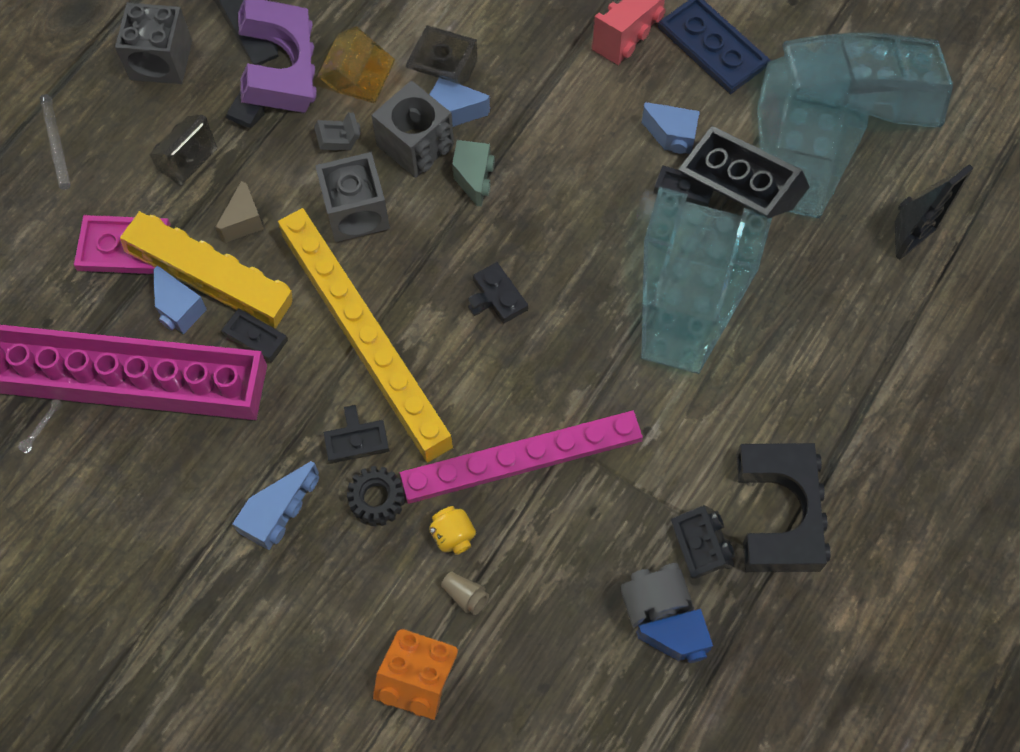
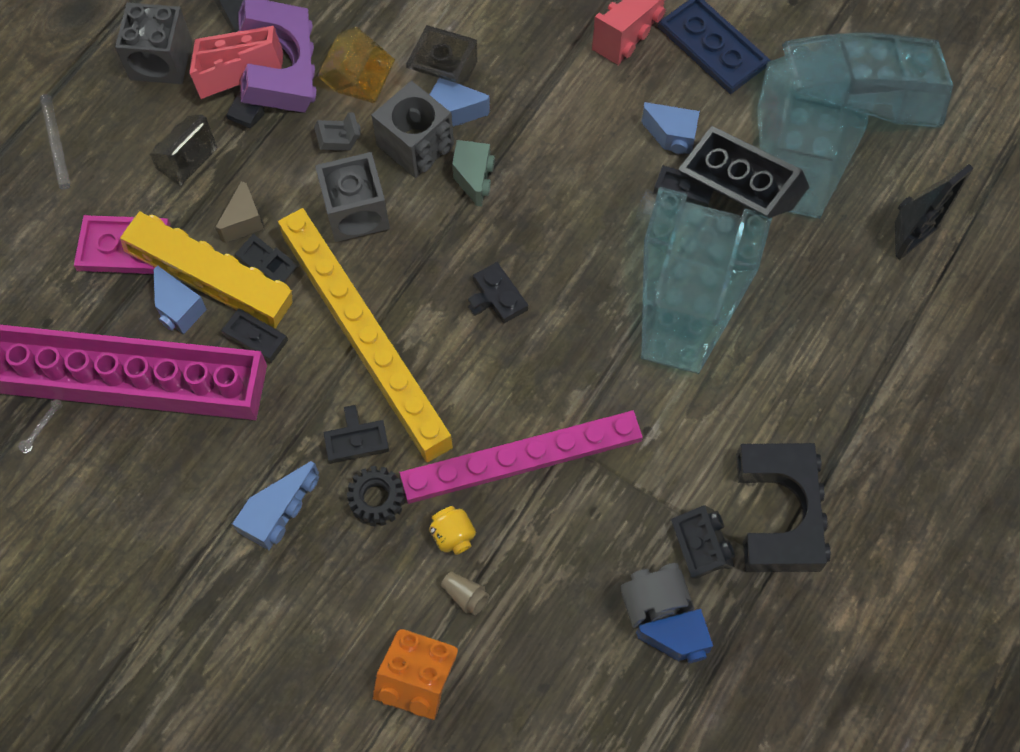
(221, 59): none -> coral wedge
(269, 261): none -> black slope

